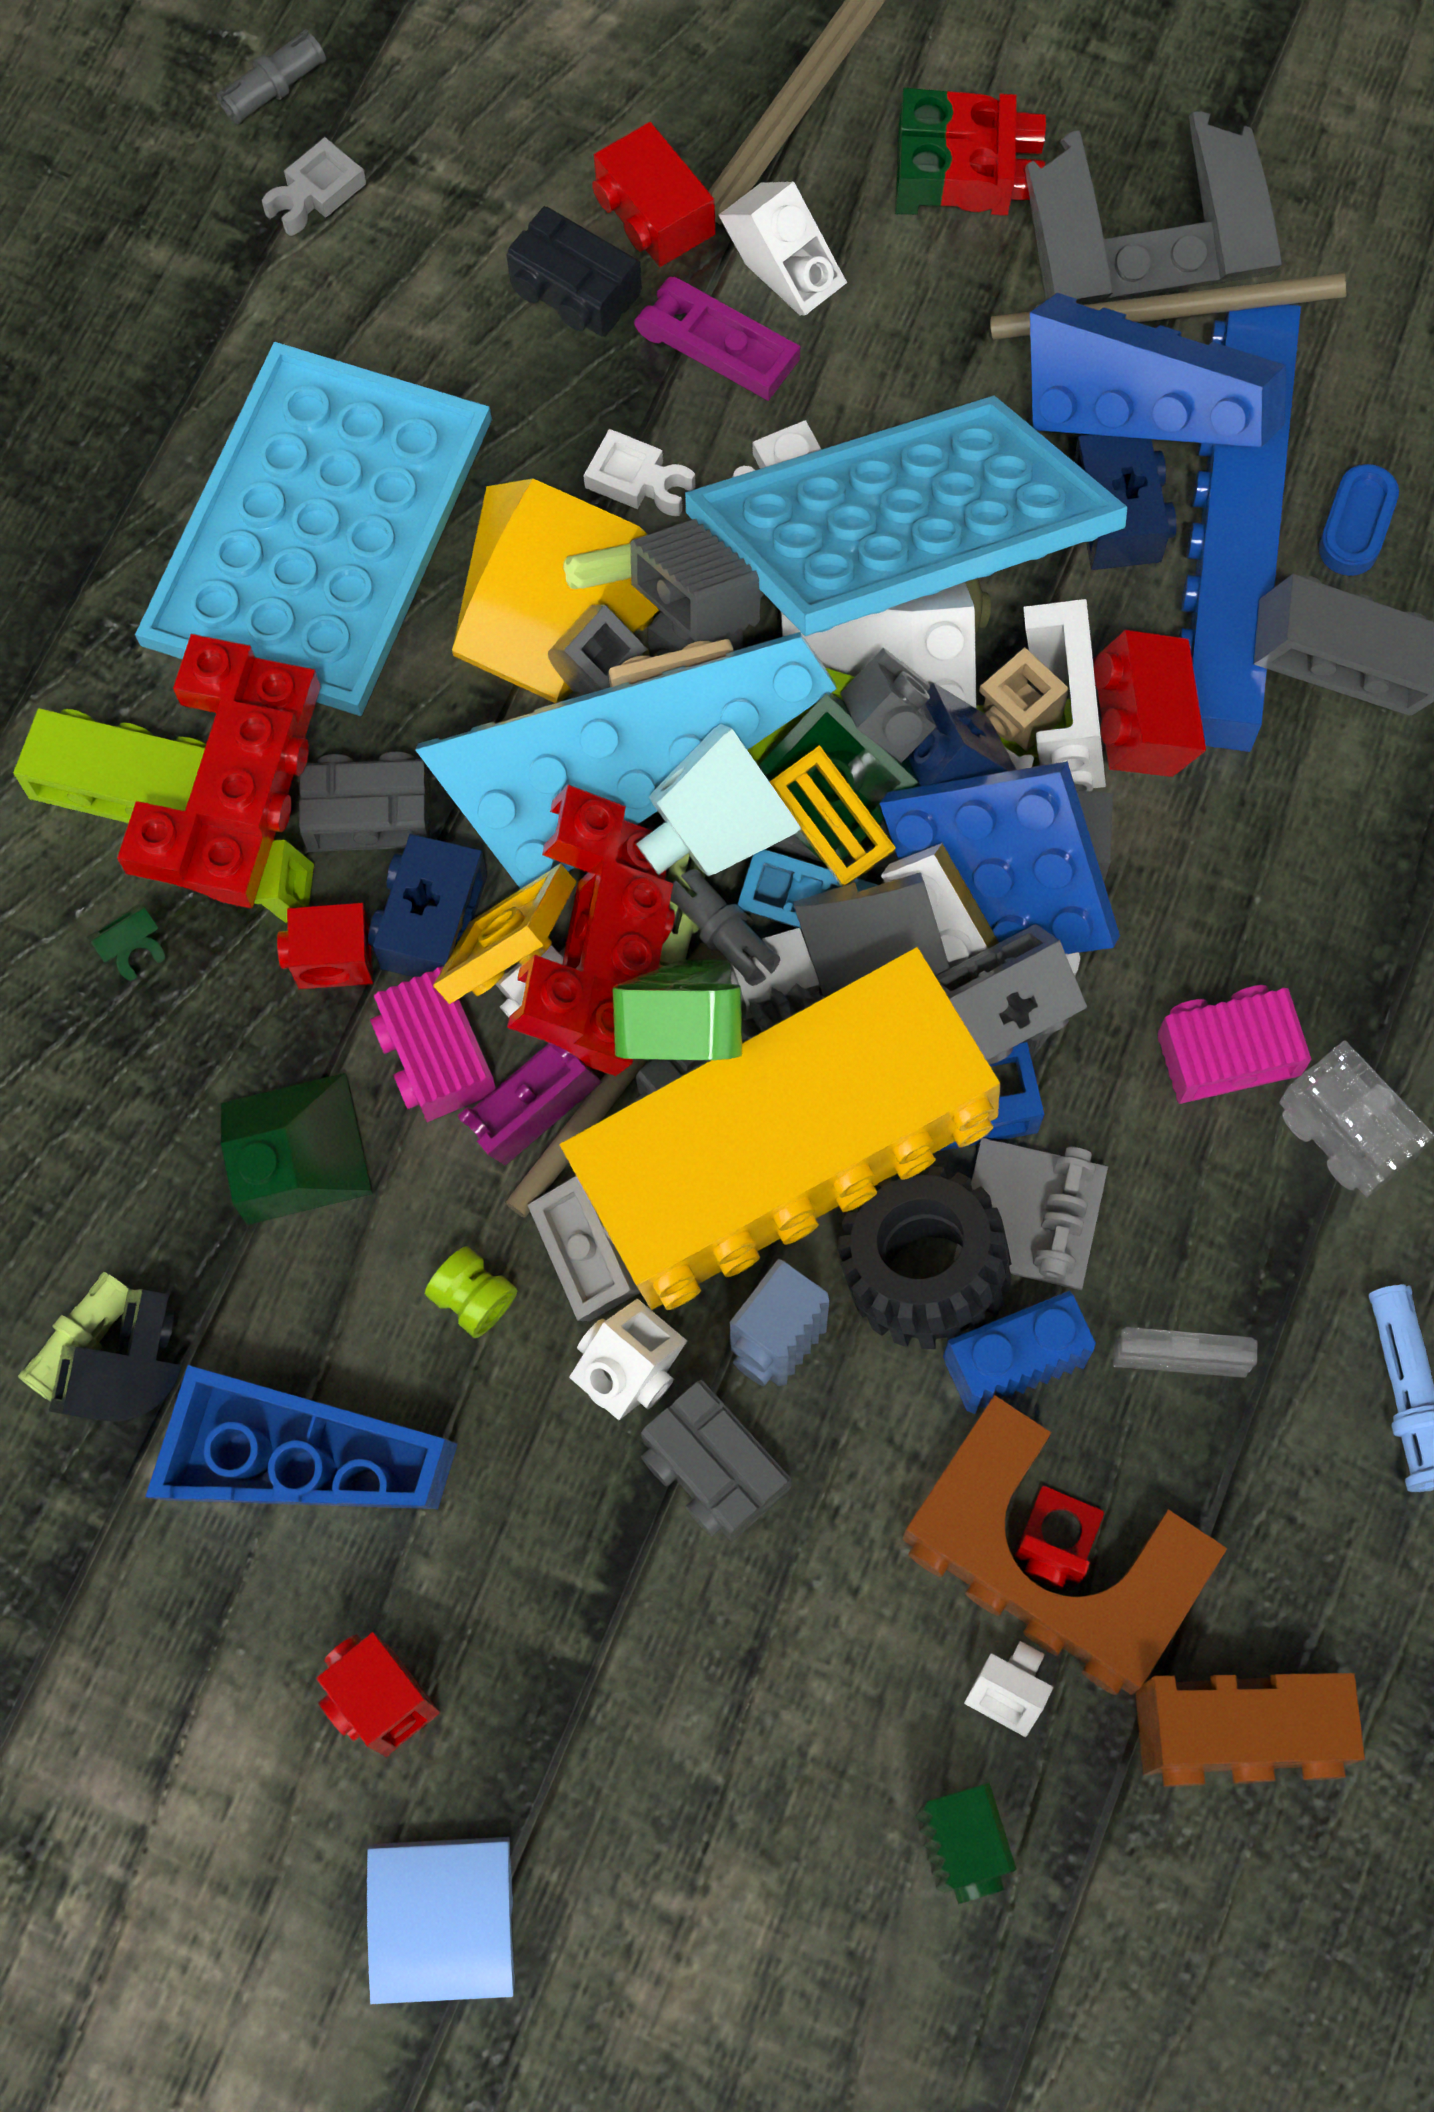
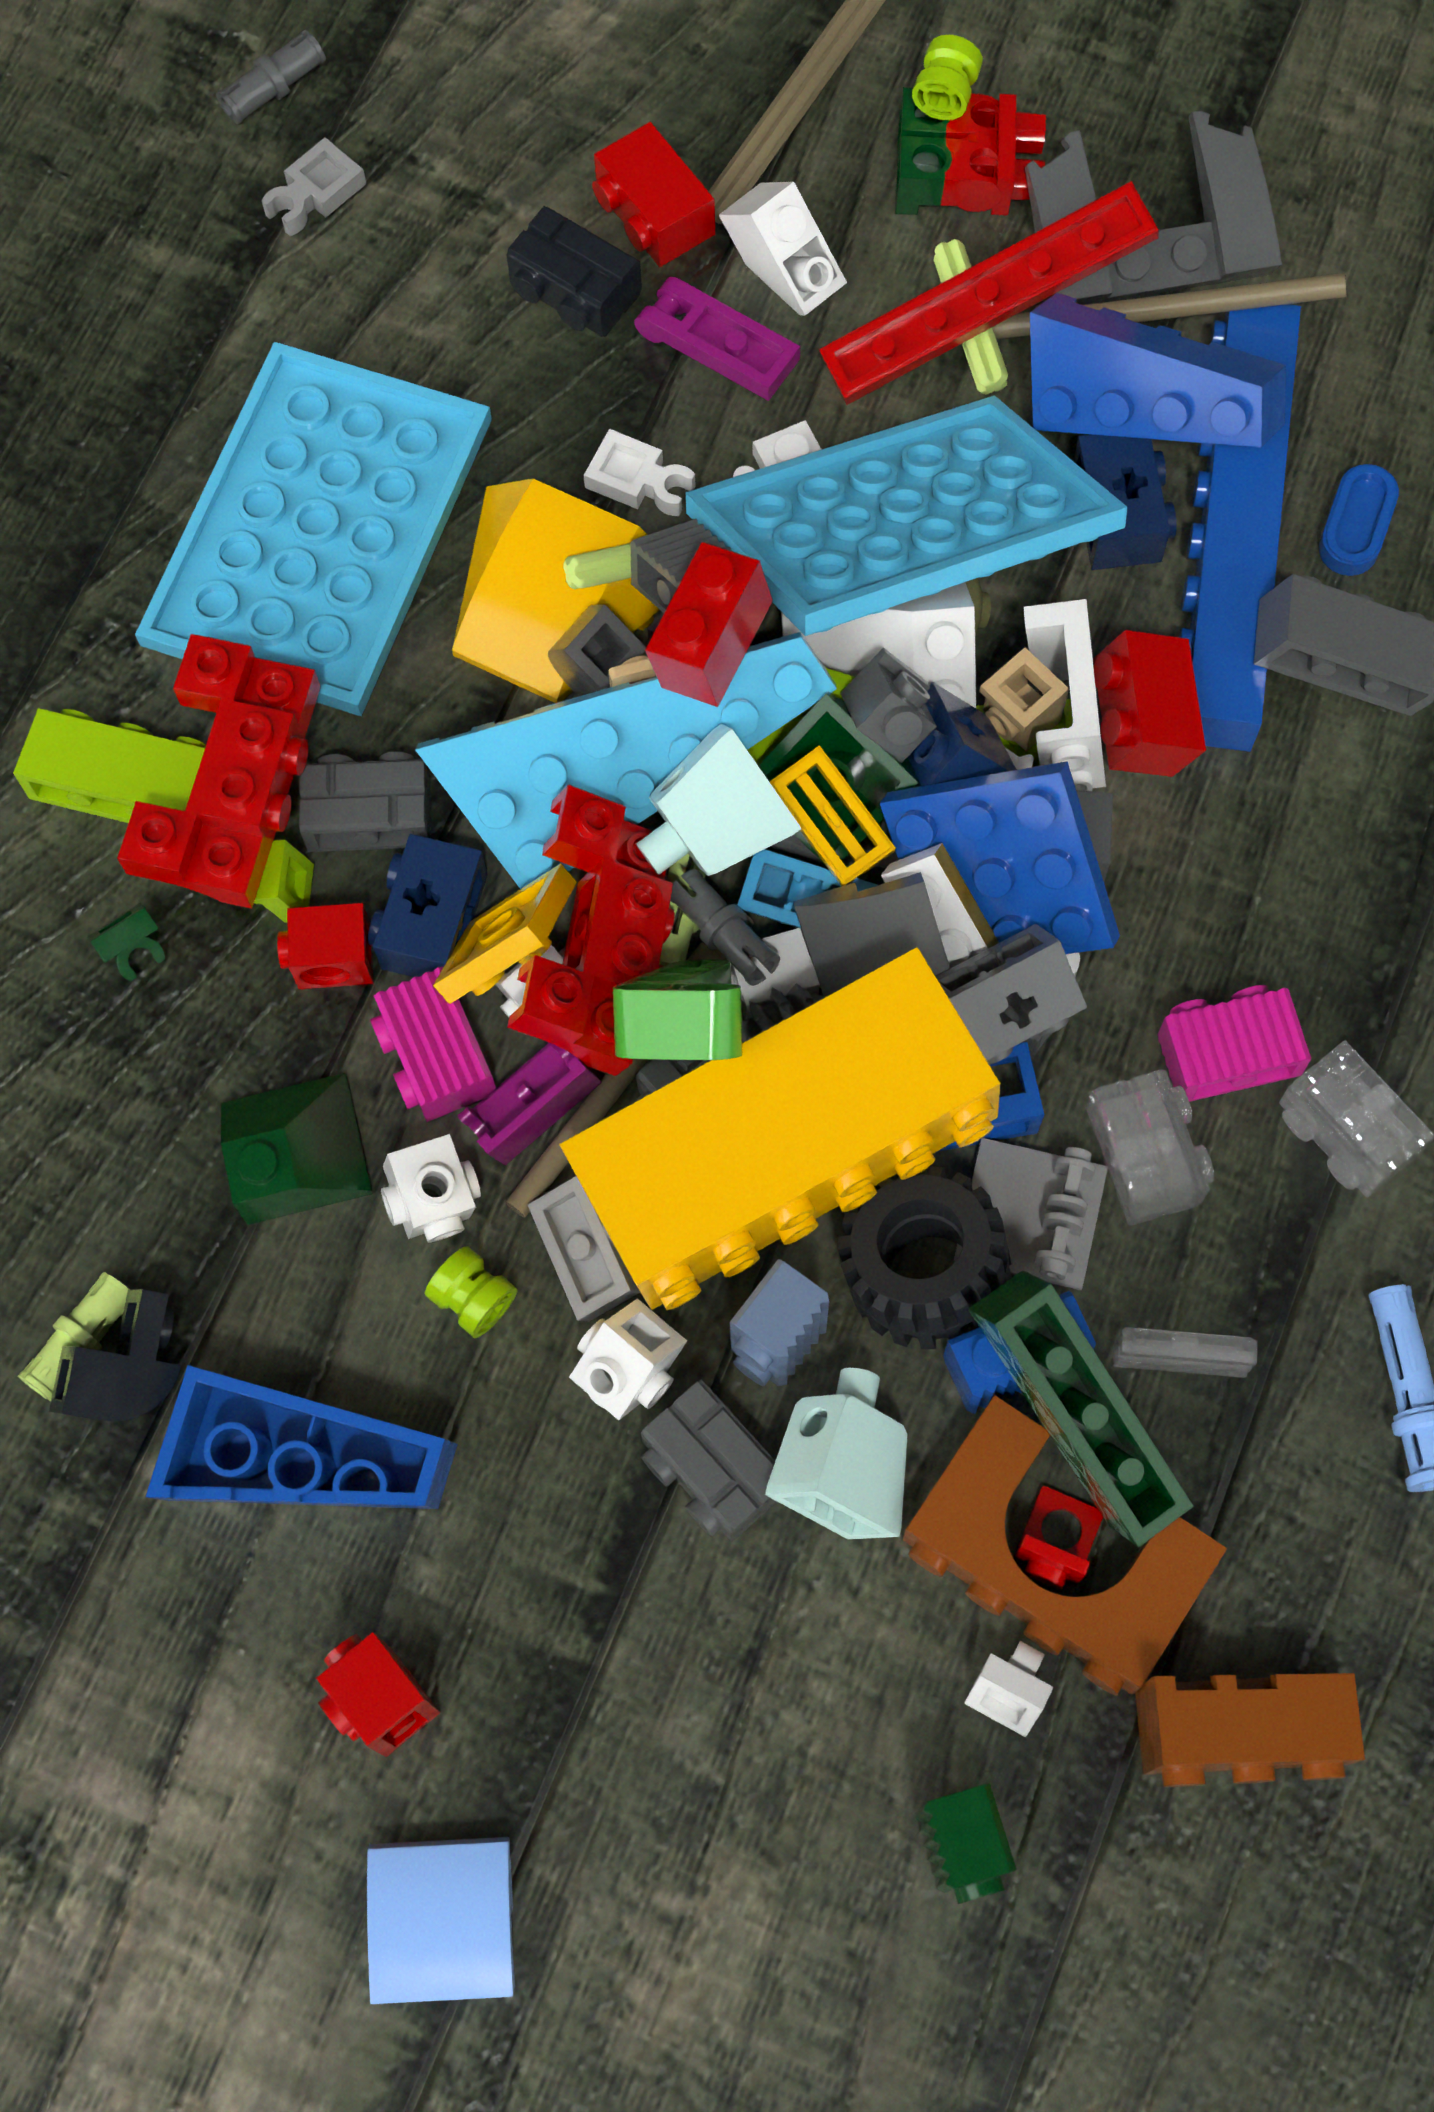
(433, 1167): none -> white brick
(709, 624): none -> red brick
(843, 1461): none -> light aqua torso
(945, 83): none -> lime wheel
(982, 350): none -> yellowish green axle
(989, 292): none -> red tile
(1081, 1407): none -> dark green brick
(1149, 1146): none -> clear brick

